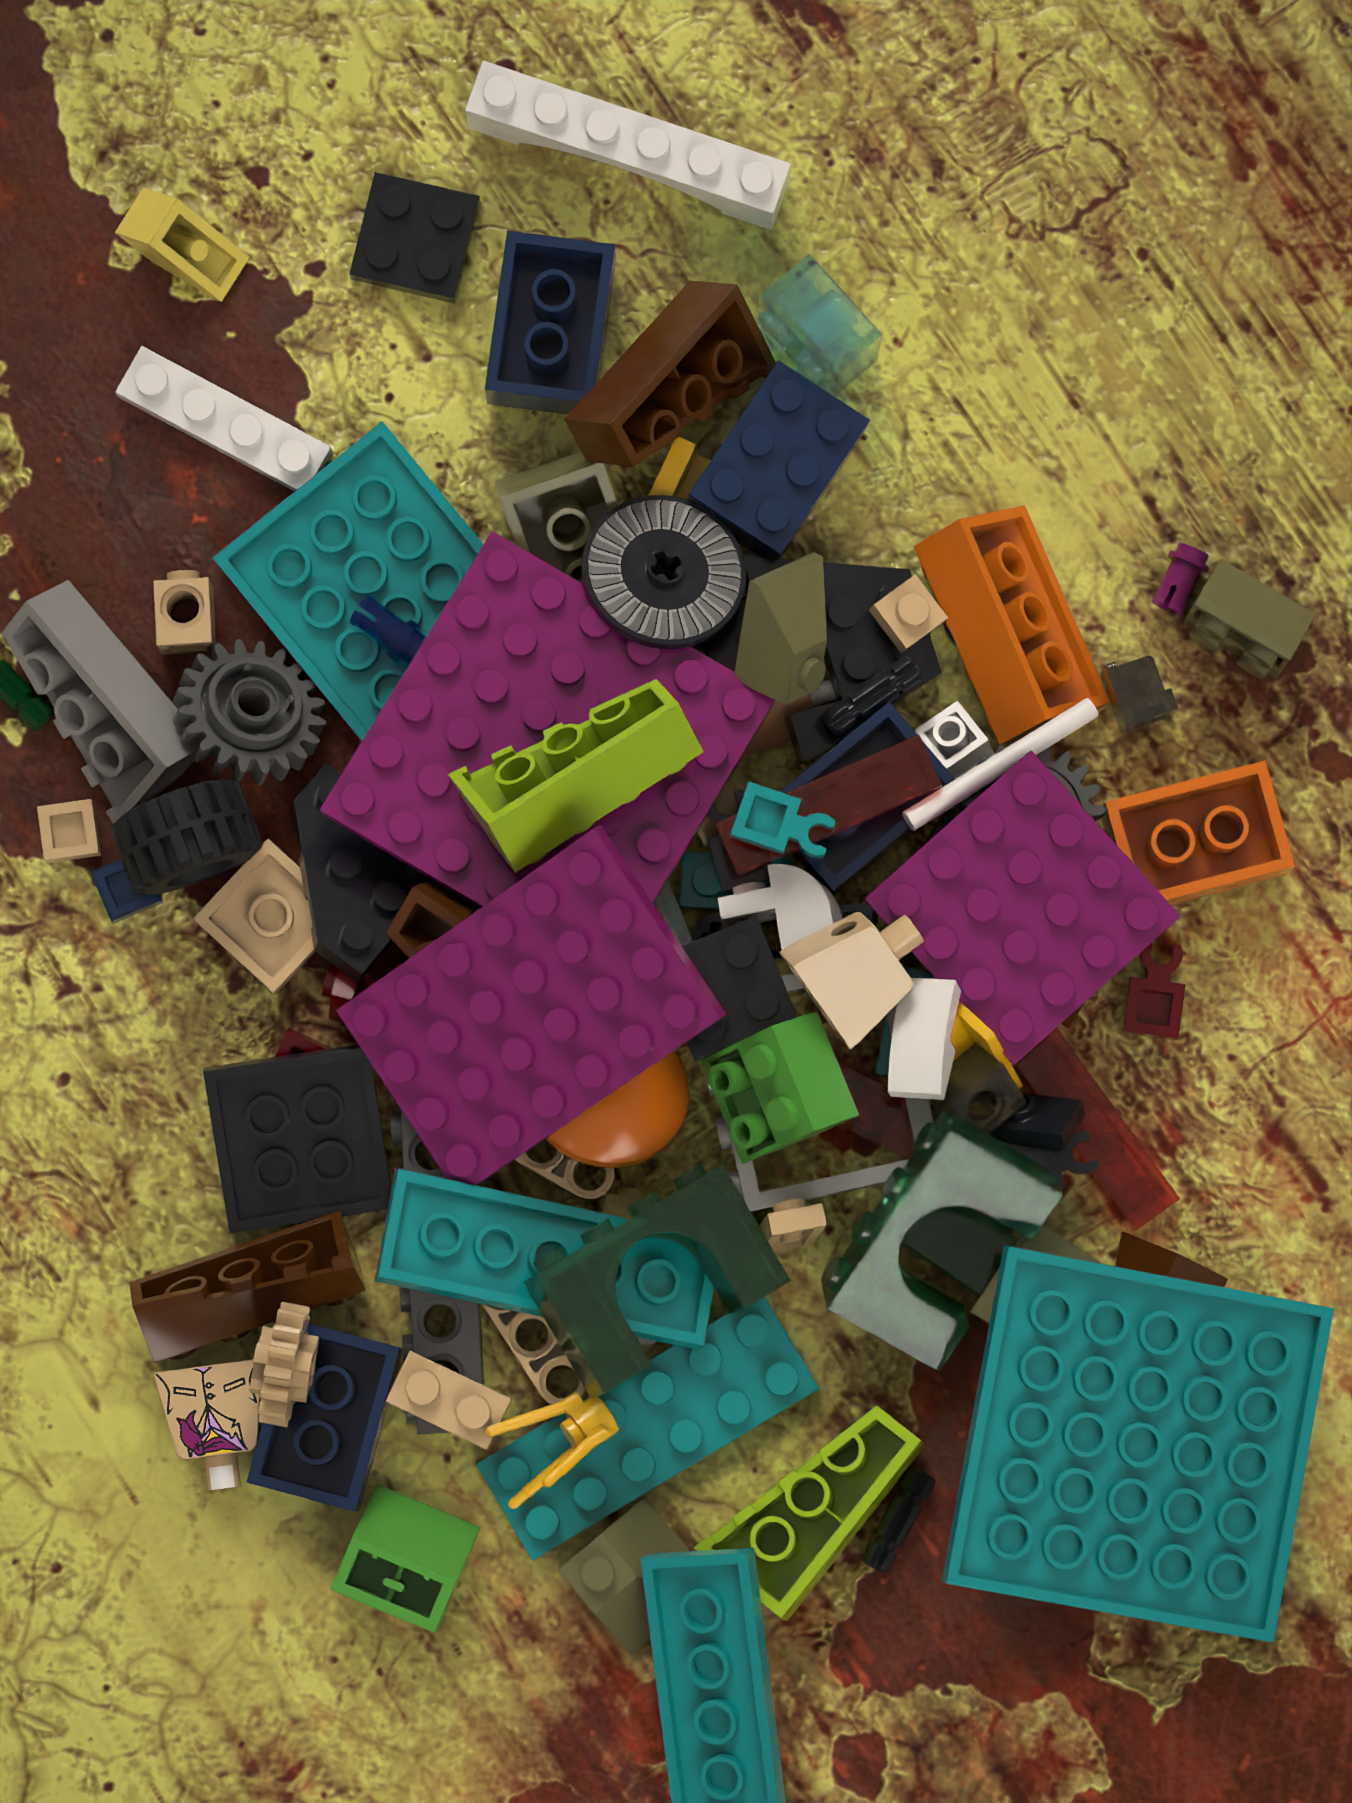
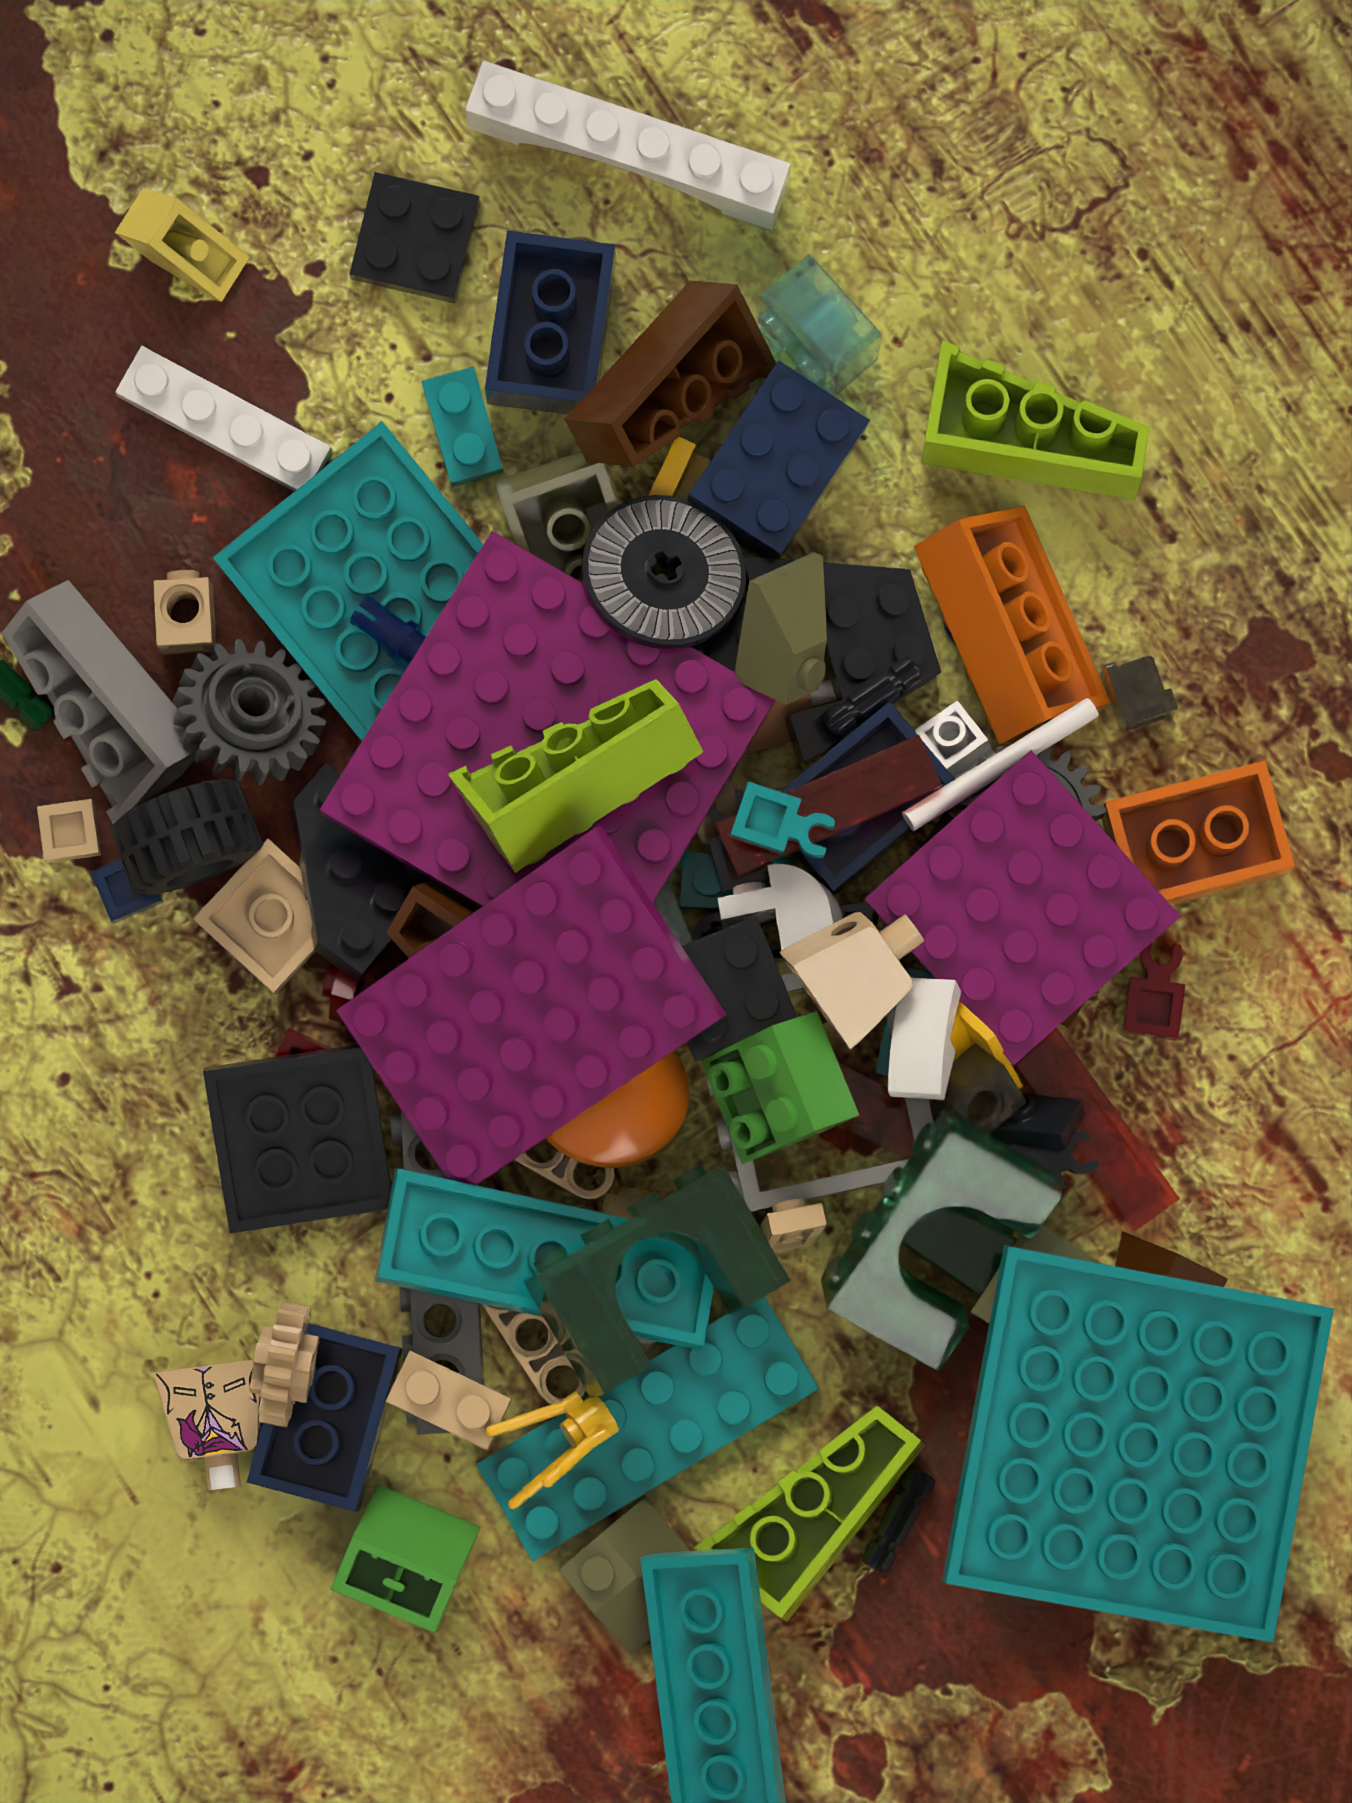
(244, 1286): reddish brown wedge -> none
(462, 426): none -> teal plate
(908, 613): tan plate -> none
(1027, 431): none -> lime wedge
(1180, 578): magenta pin -> none
(1248, 621): olive slope -> none

